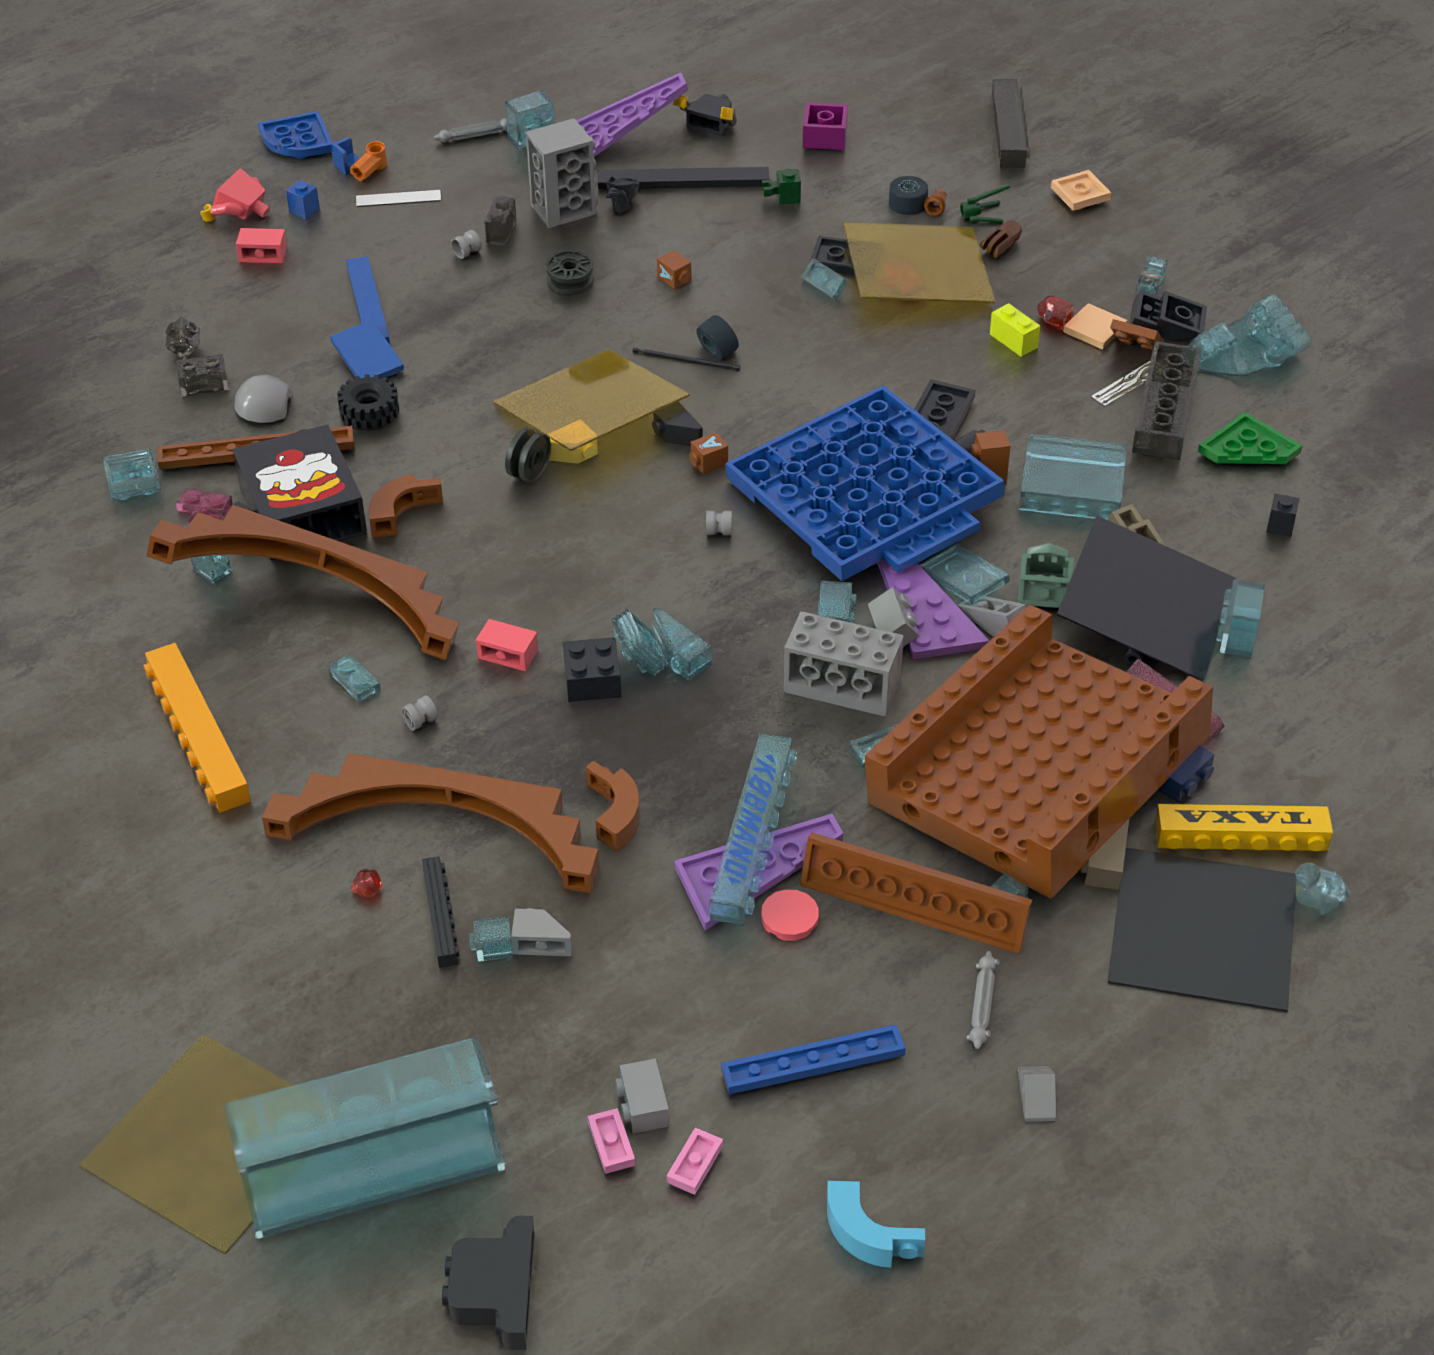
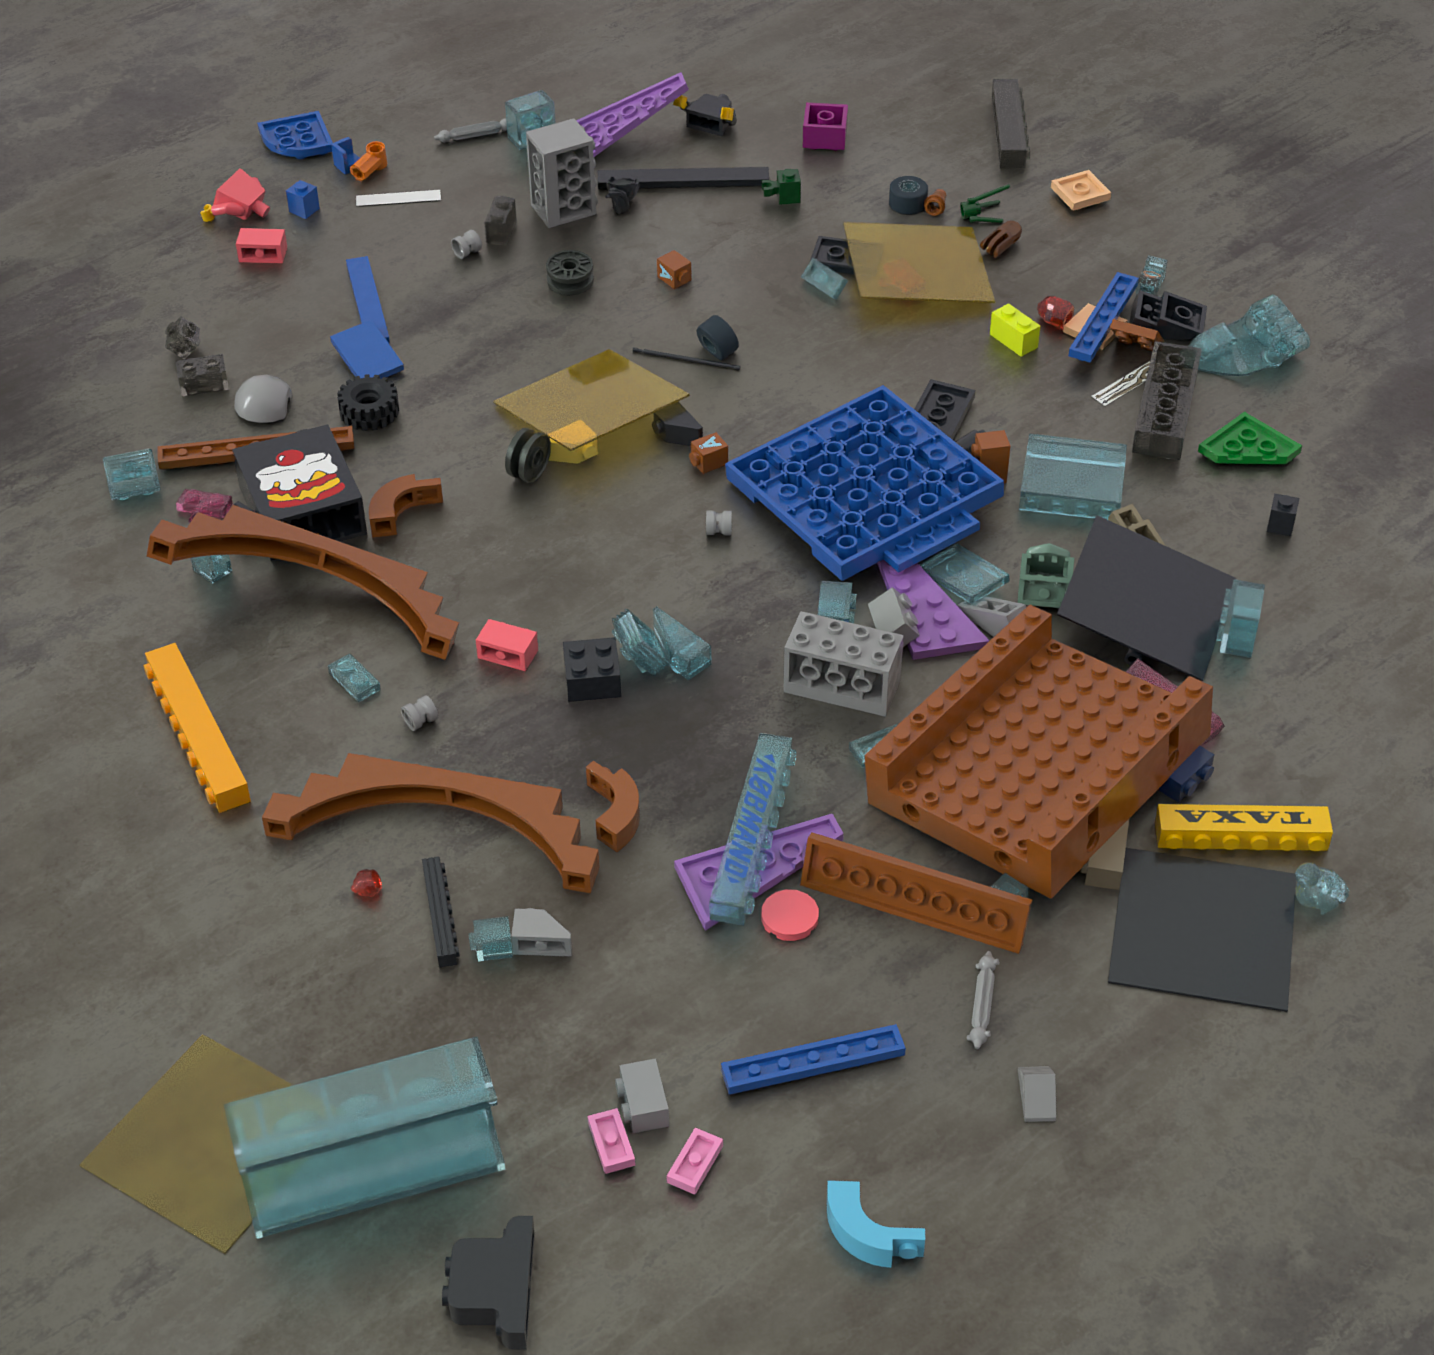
(1100, 320): none -> blue plate

